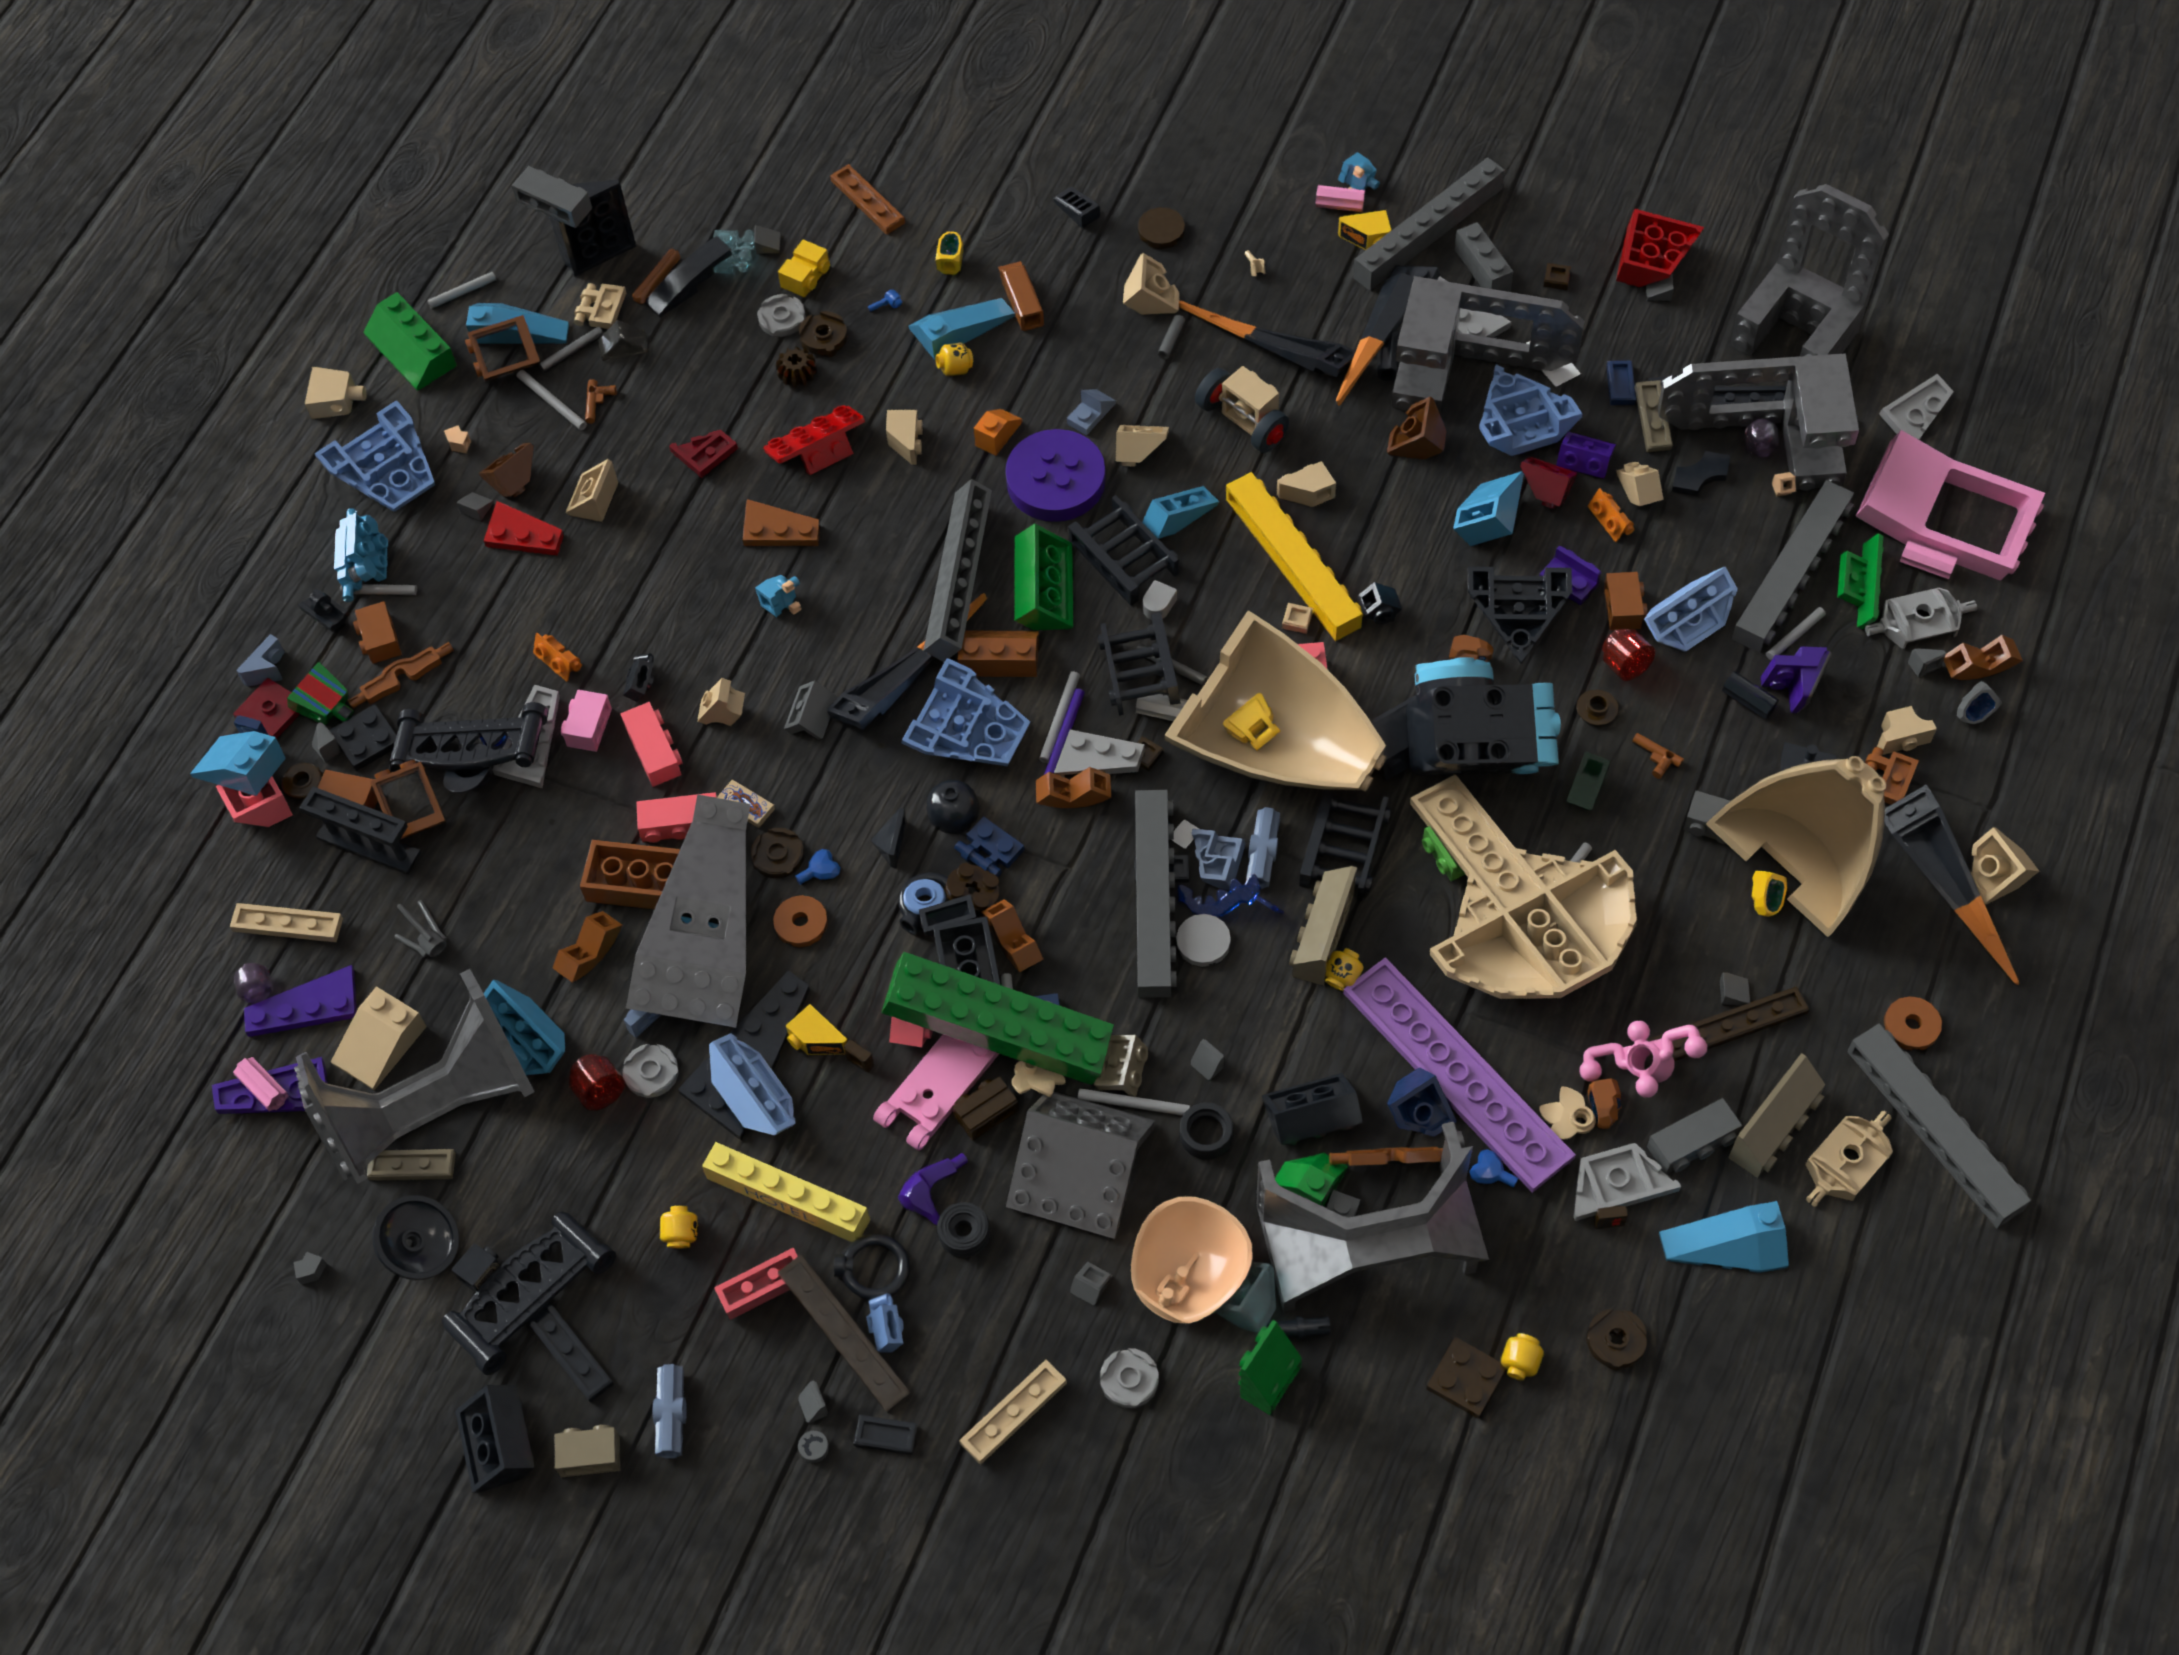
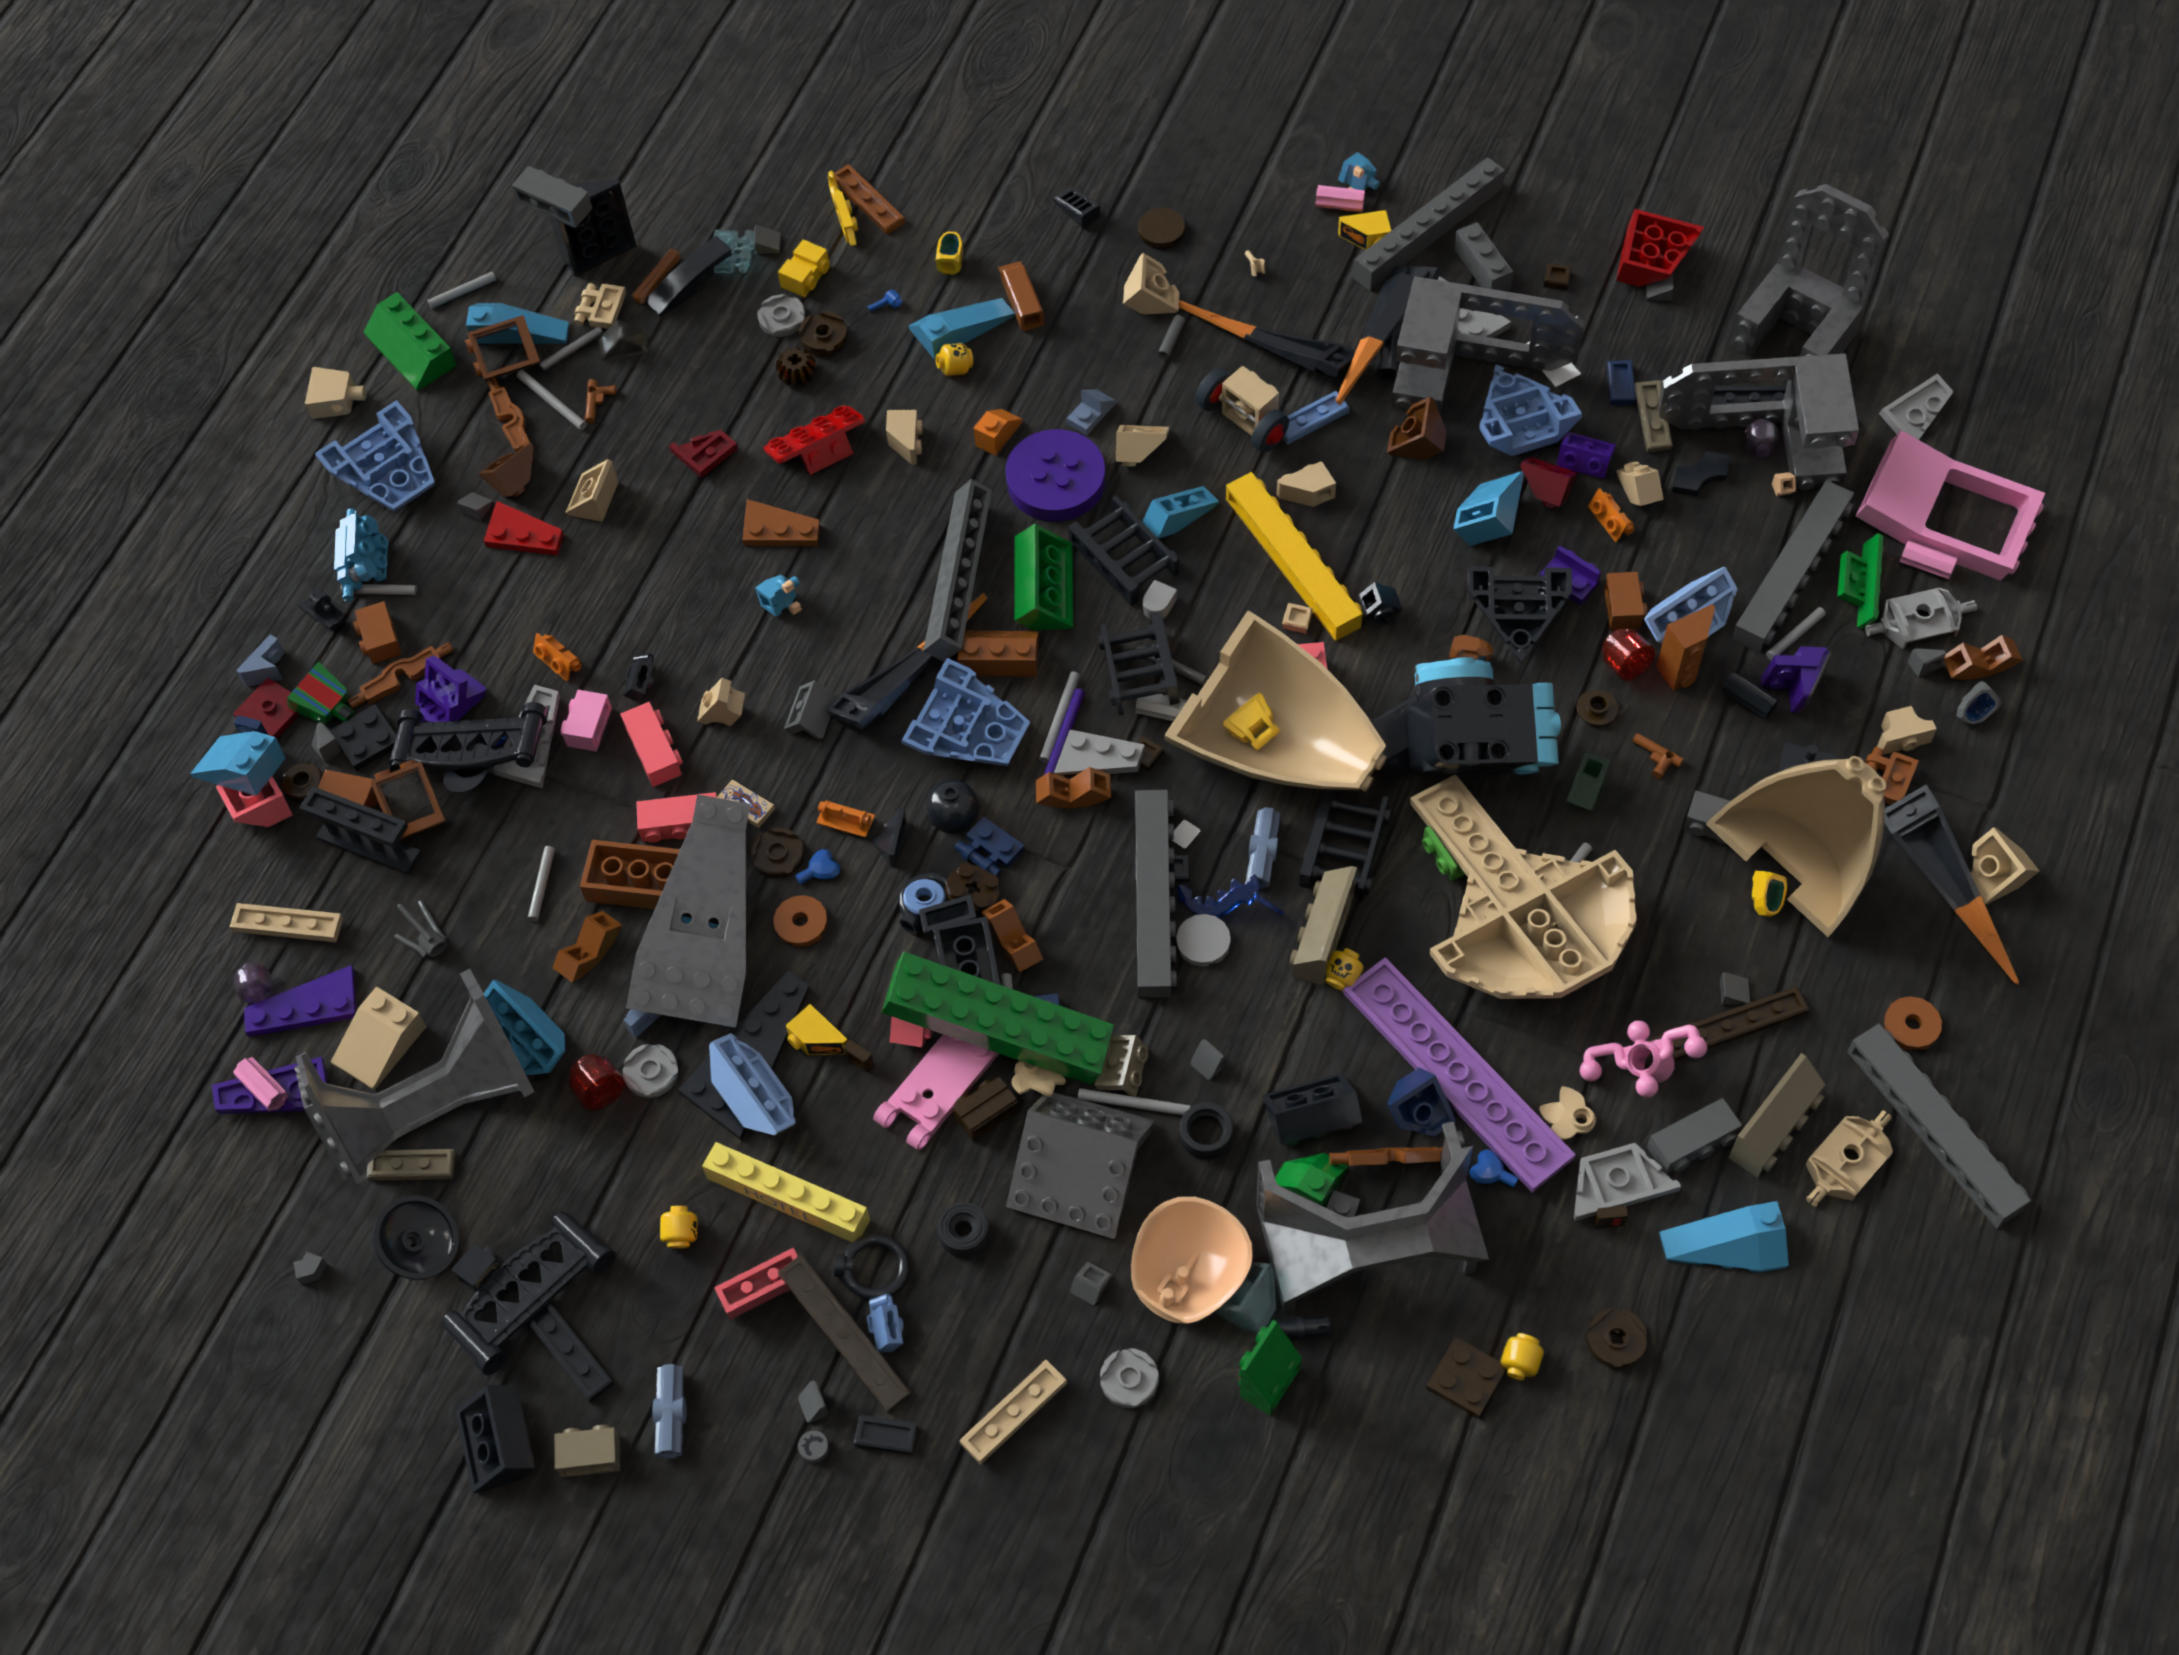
(446, 692): none -> dark purple piece
(458, 440): light nougat piece -> none
(506, 411): none -> dark orange piece
(541, 883): none -> light grey piece
(843, 211): none -> yellow plate
(844, 818): none -> orange hinge
(916, 1190): dark purple animal -> none
(1217, 857): sand blue slope -> none
(1314, 416): none -> medium blue tile
(1605, 1101): dark orange rock -> none
(1684, 648): none -> dark orange slope

